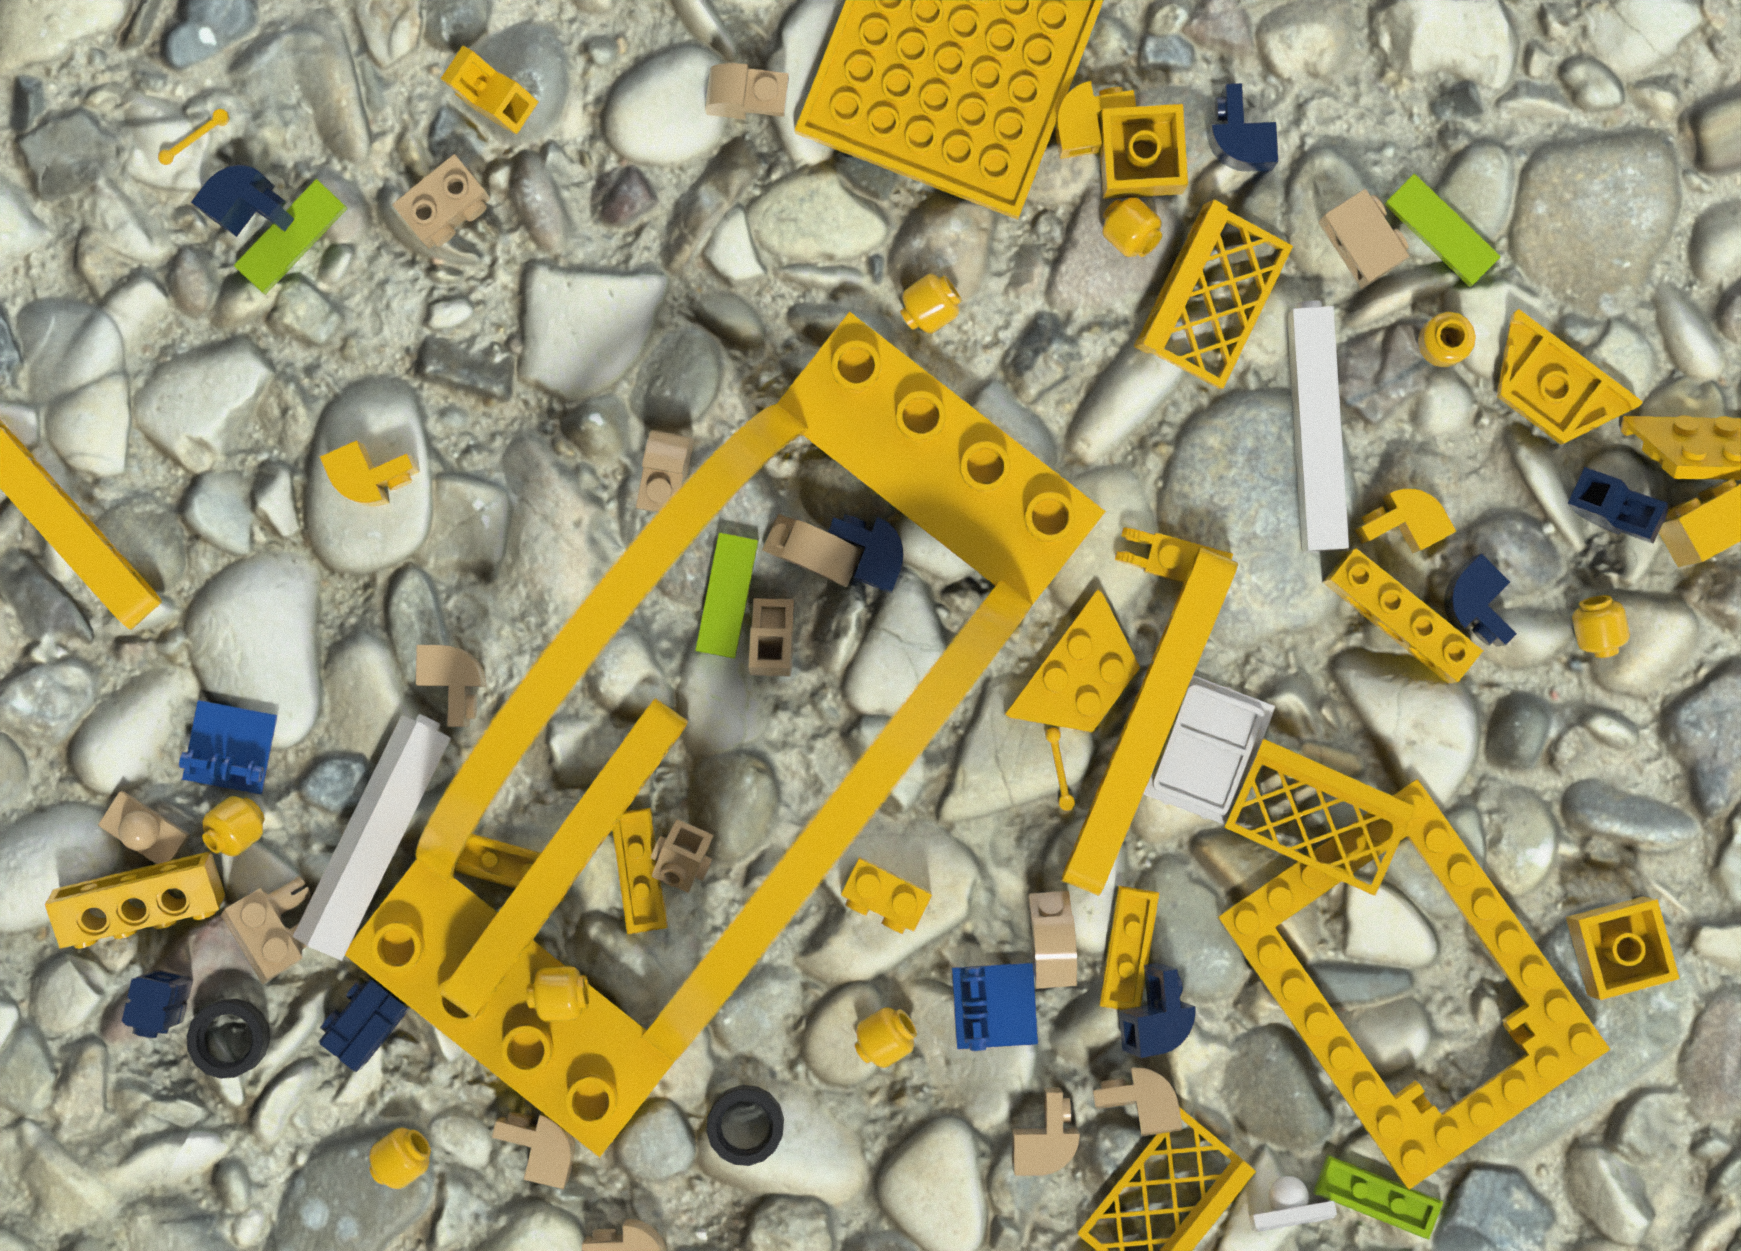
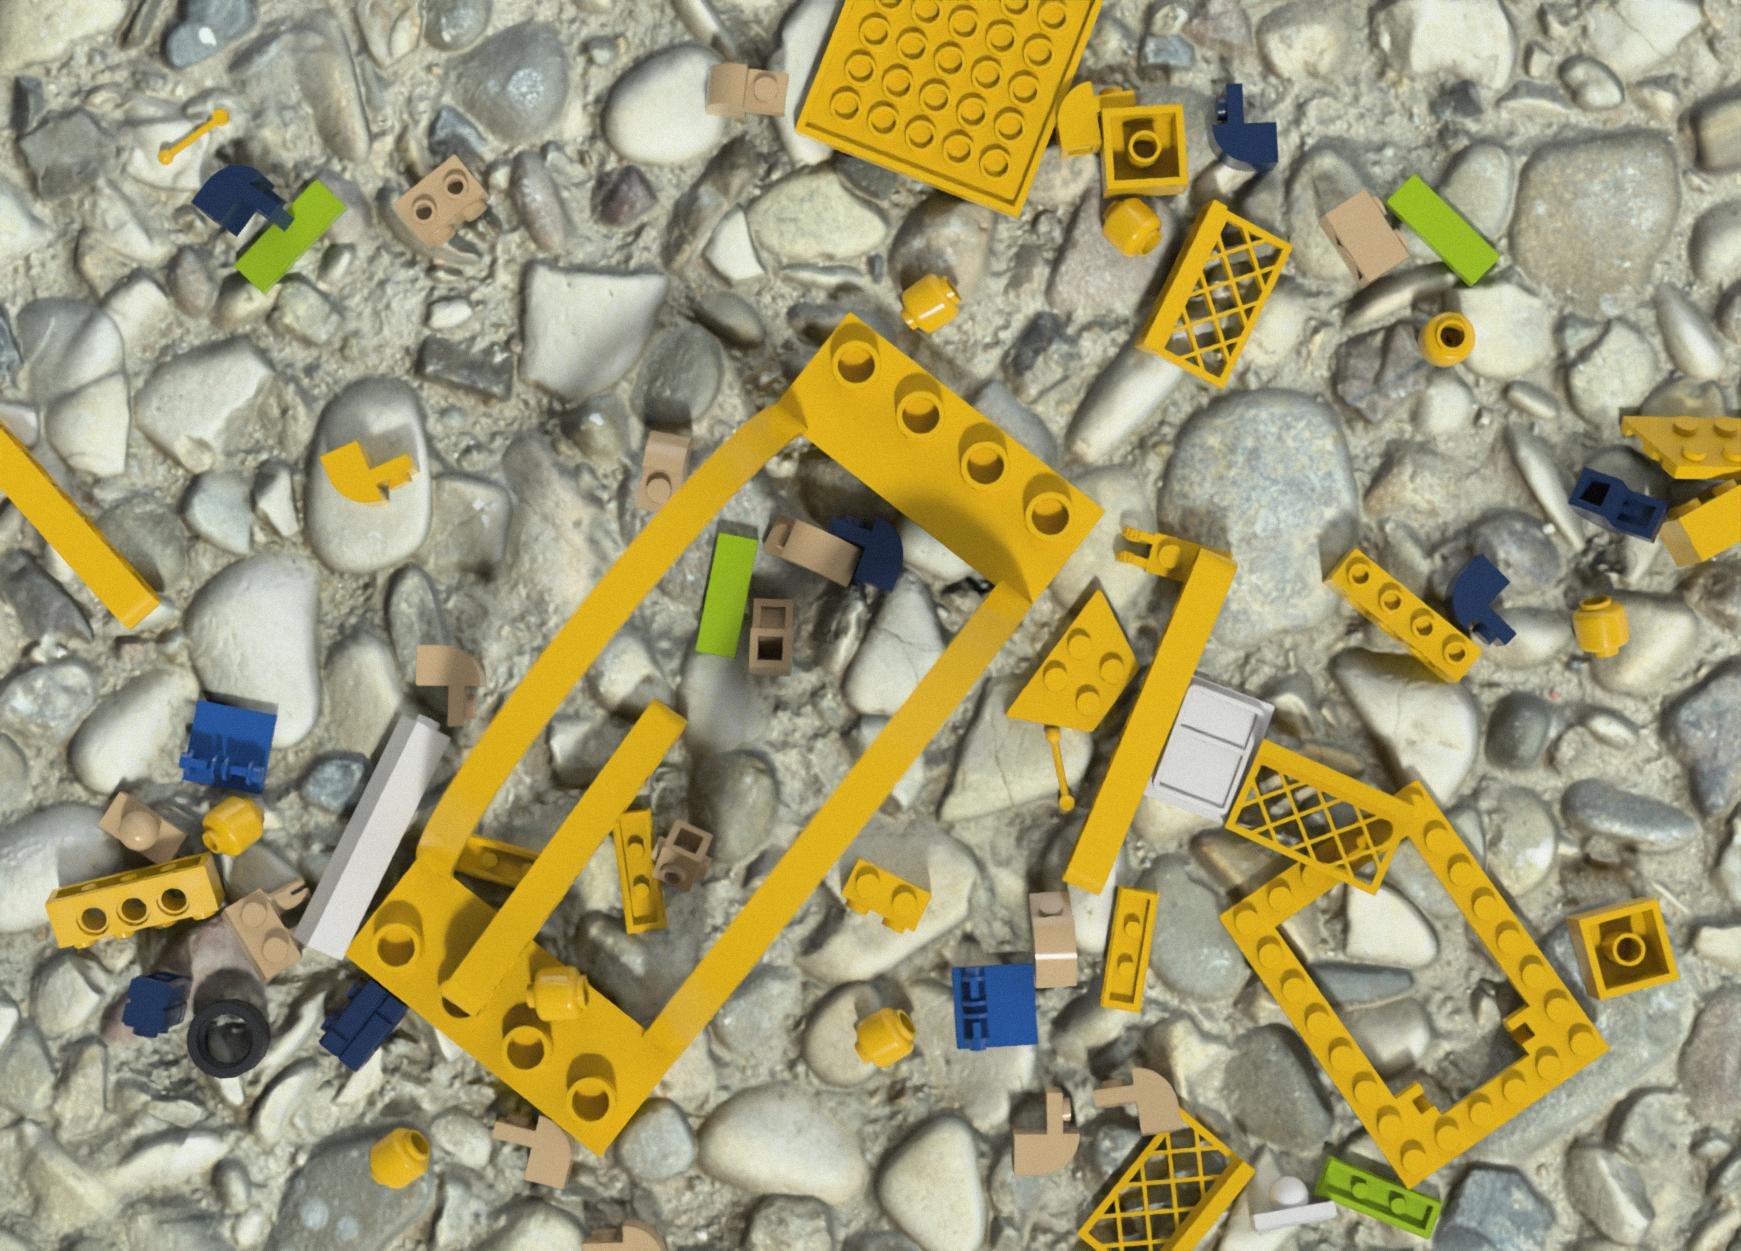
(489, 91): yellow brick -> none
(751, 1156): black tyre -> none
(1163, 1021): dark blue brick -> none
(1317, 428): white brick -> none
(1415, 513): yellow brick -> none
(1556, 384): yellow wing -> none

